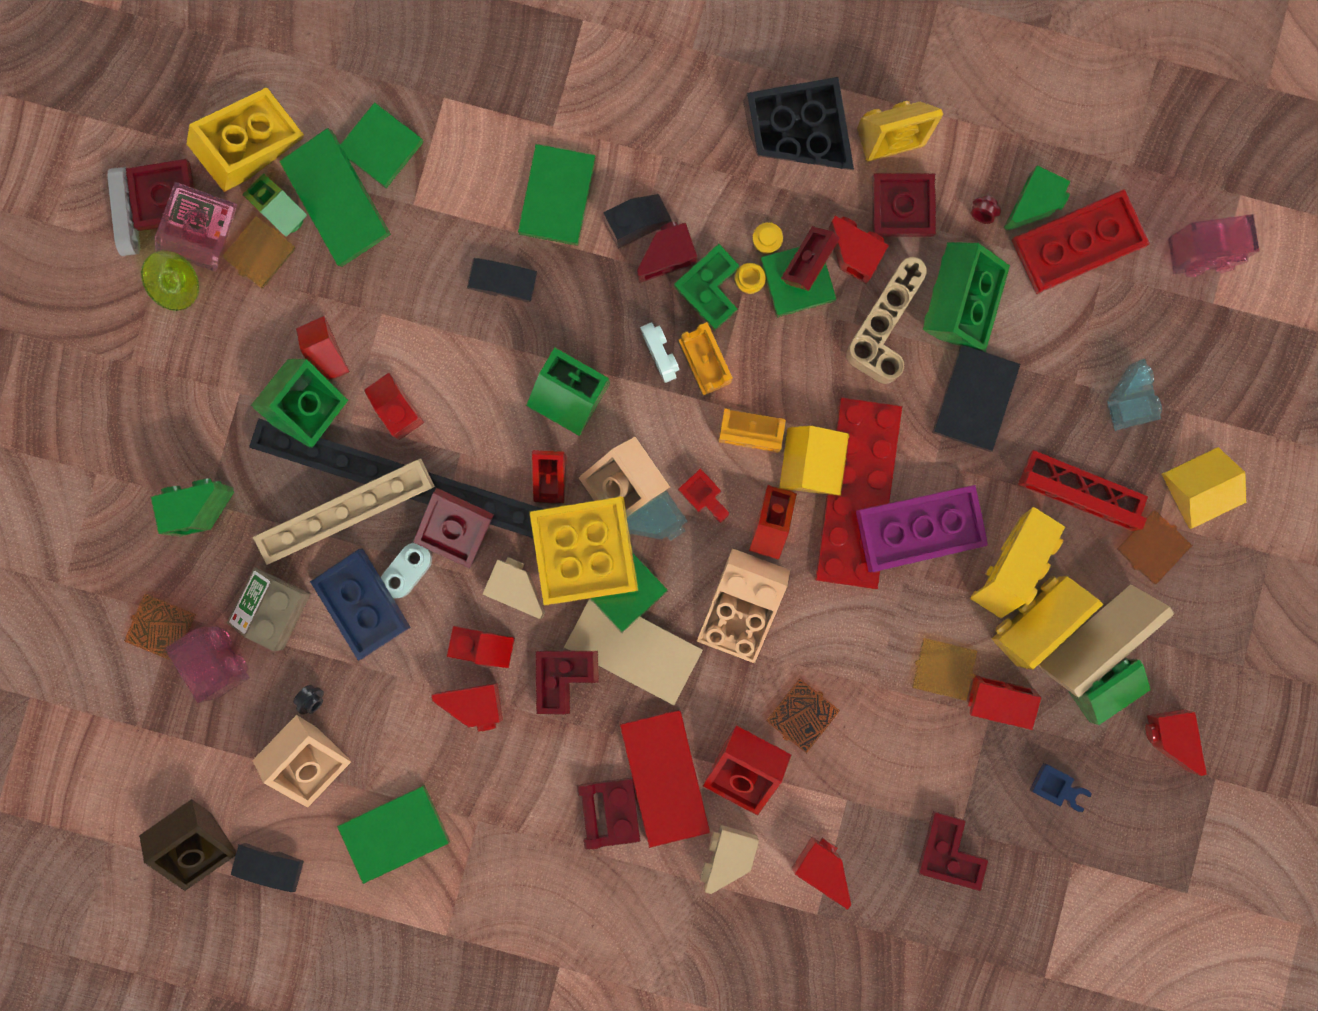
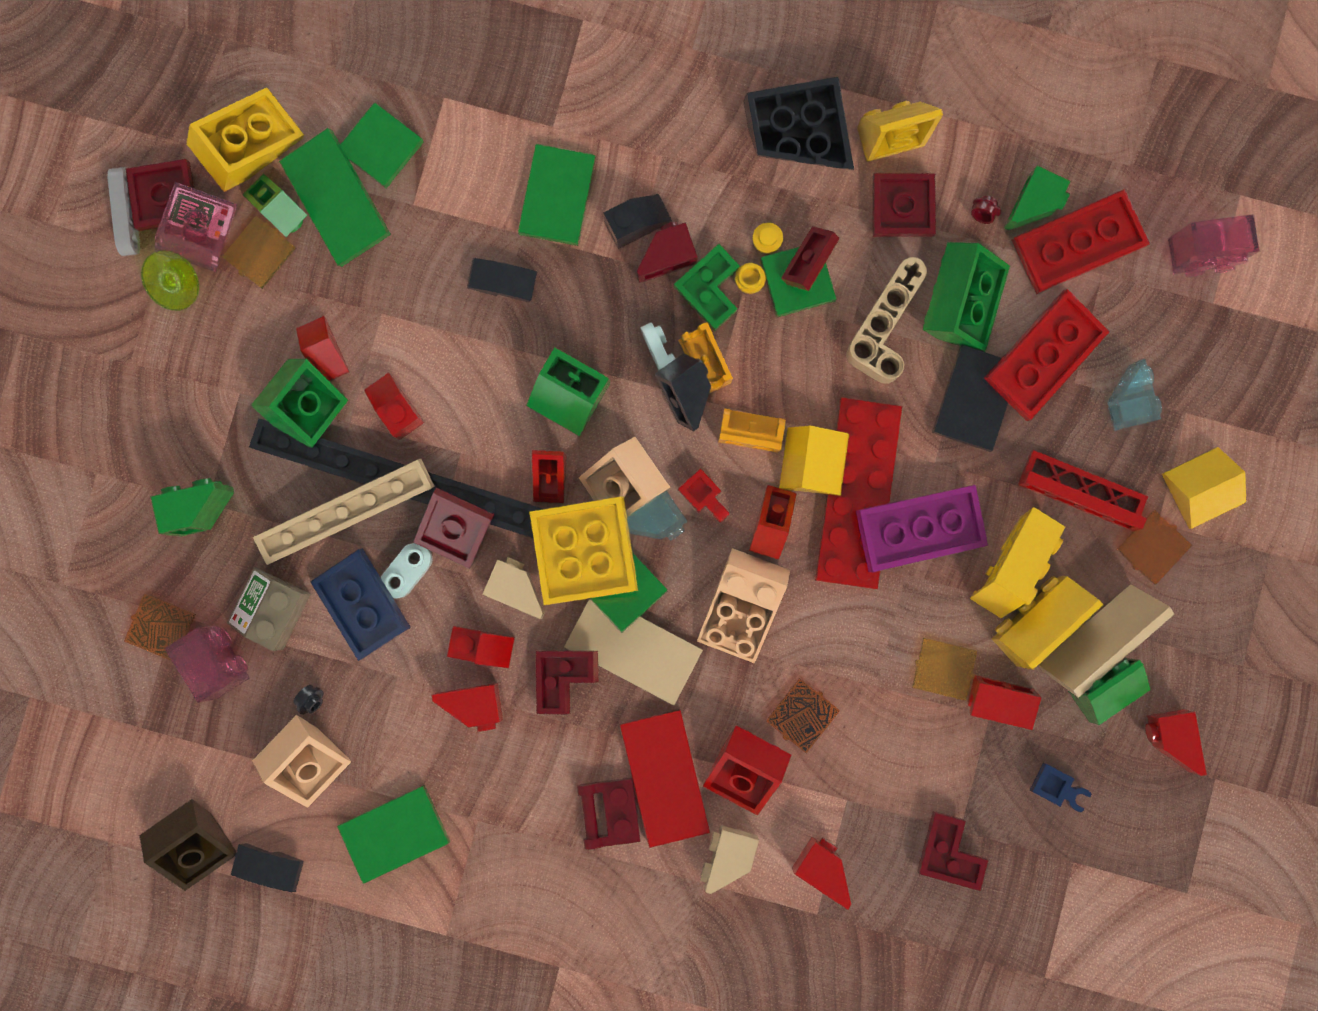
(686, 389): none -> black slope
(856, 250): red slope -> none
(1046, 355): none -> red tile

